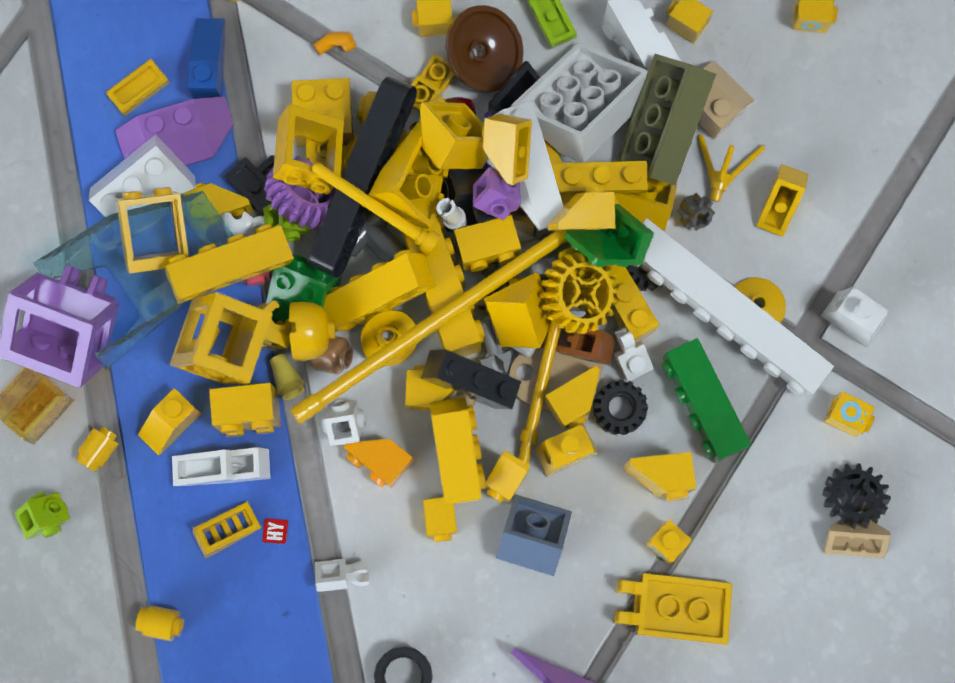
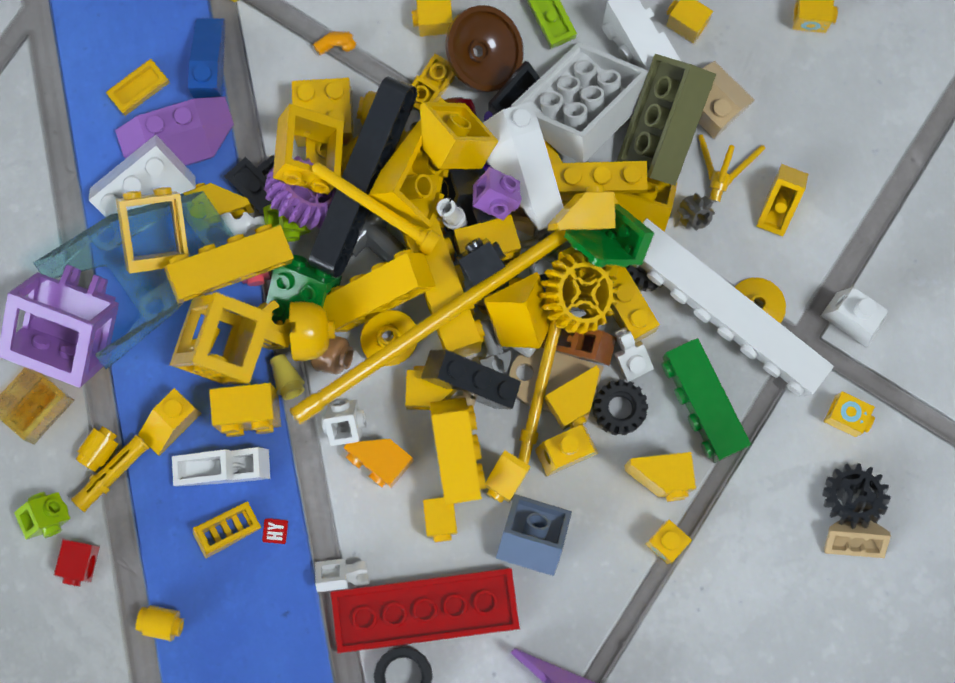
(76, 562): none -> red brick
(109, 473): none -> yellow pin
(424, 610): none -> red plate
(481, 259): none -> black brick
(508, 145): yellow slope -> none
(678, 608): yellow tile -> none

